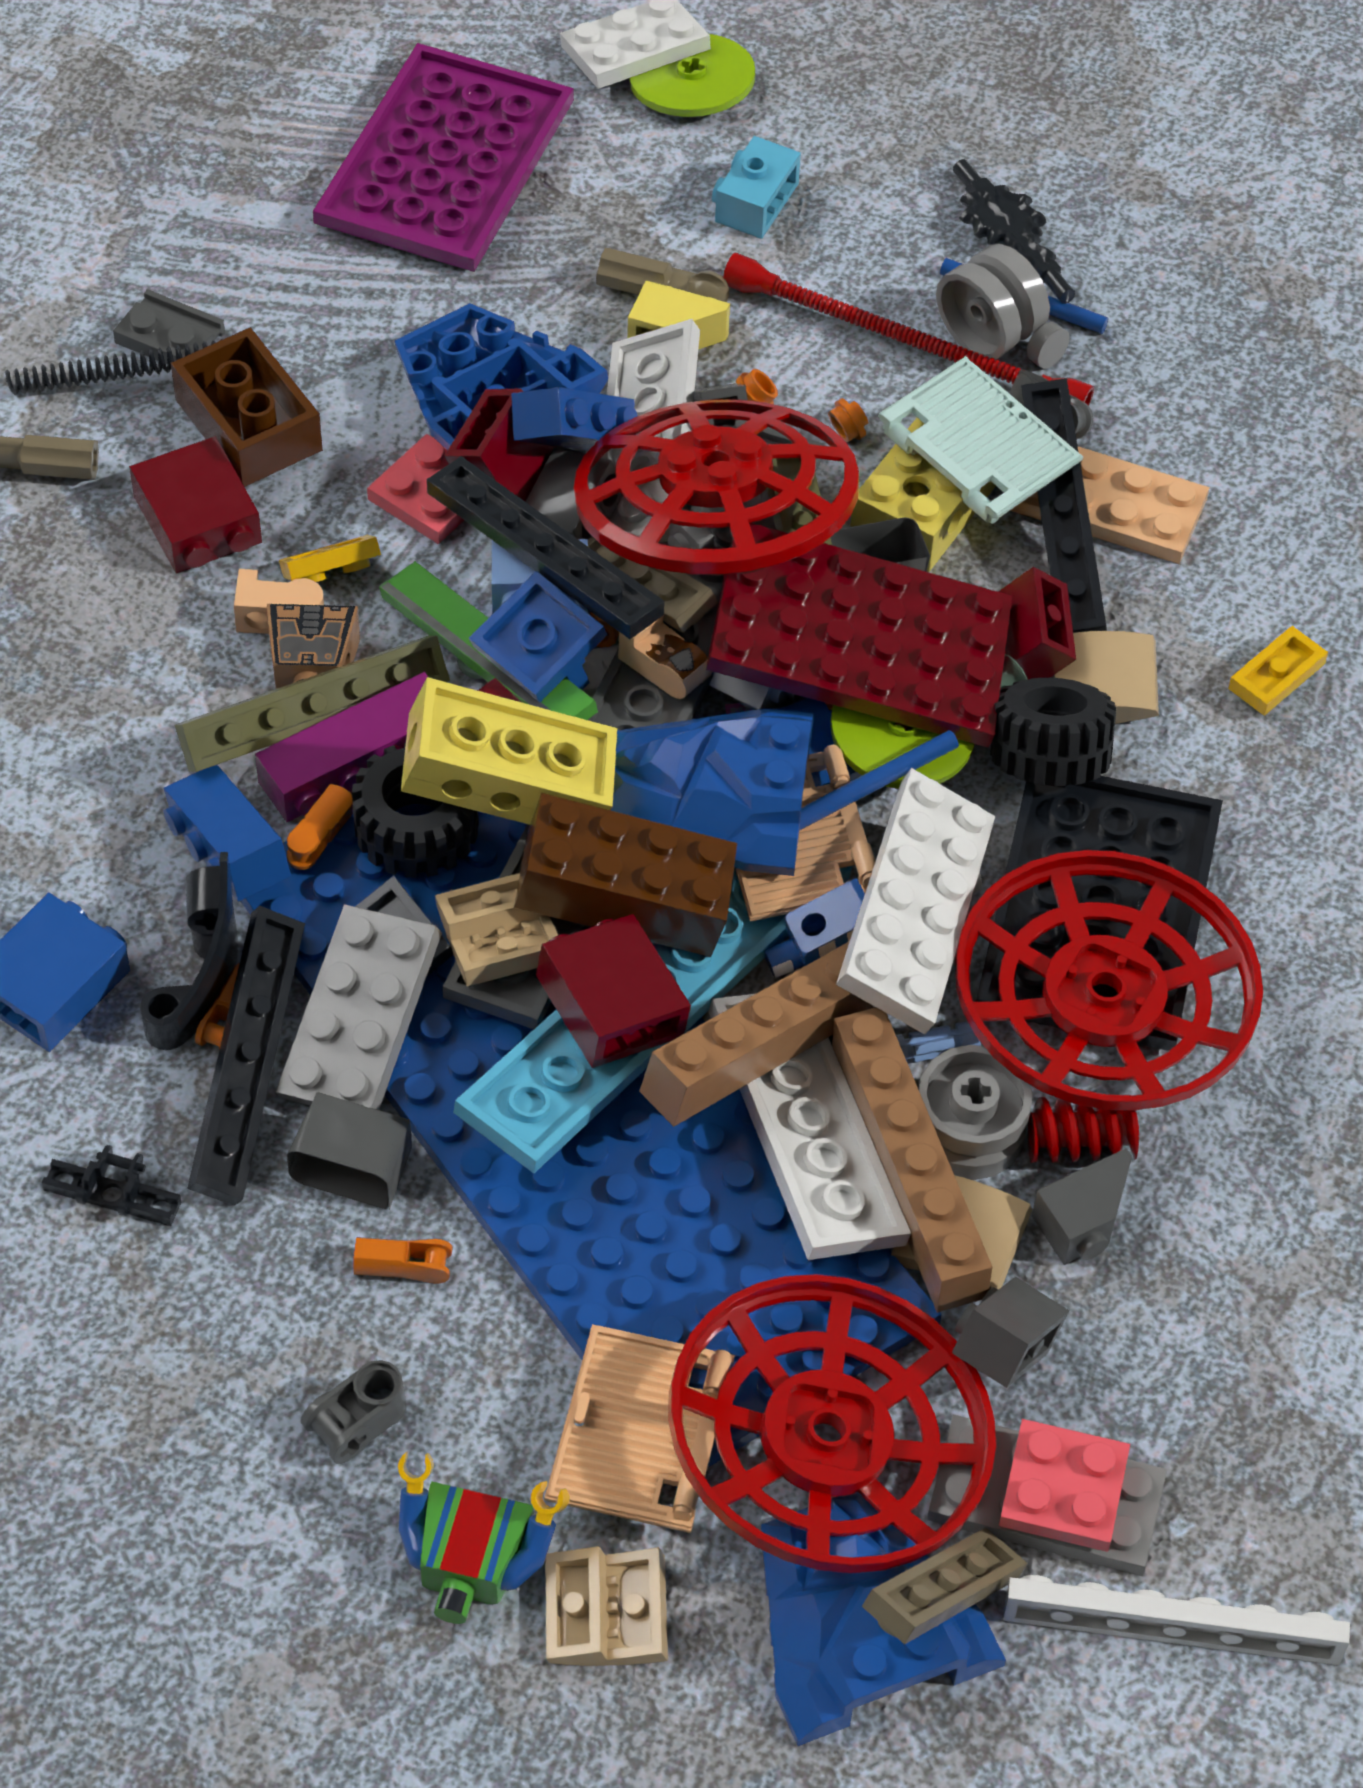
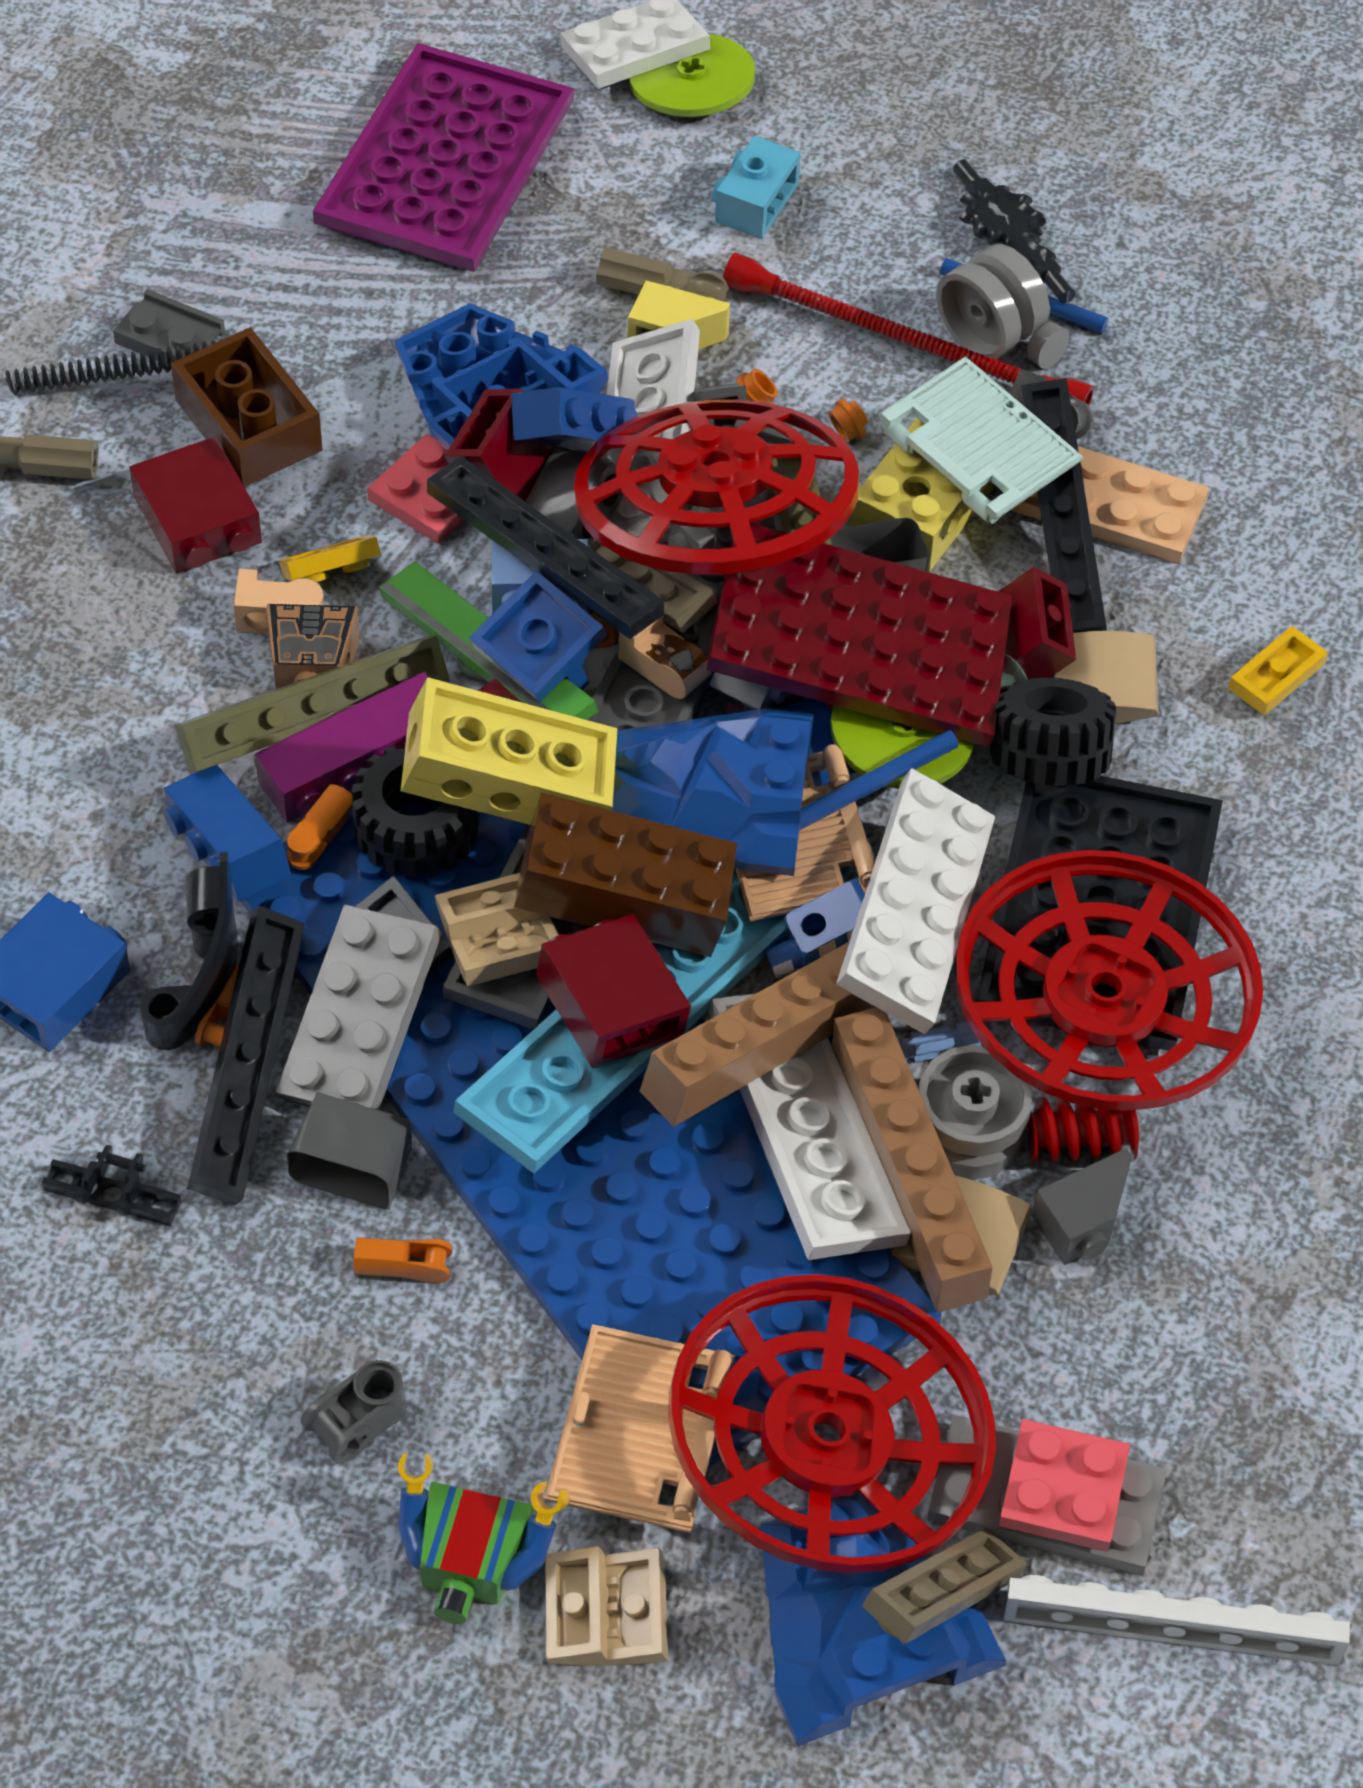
(1008, 1331): dark grey brick -> none

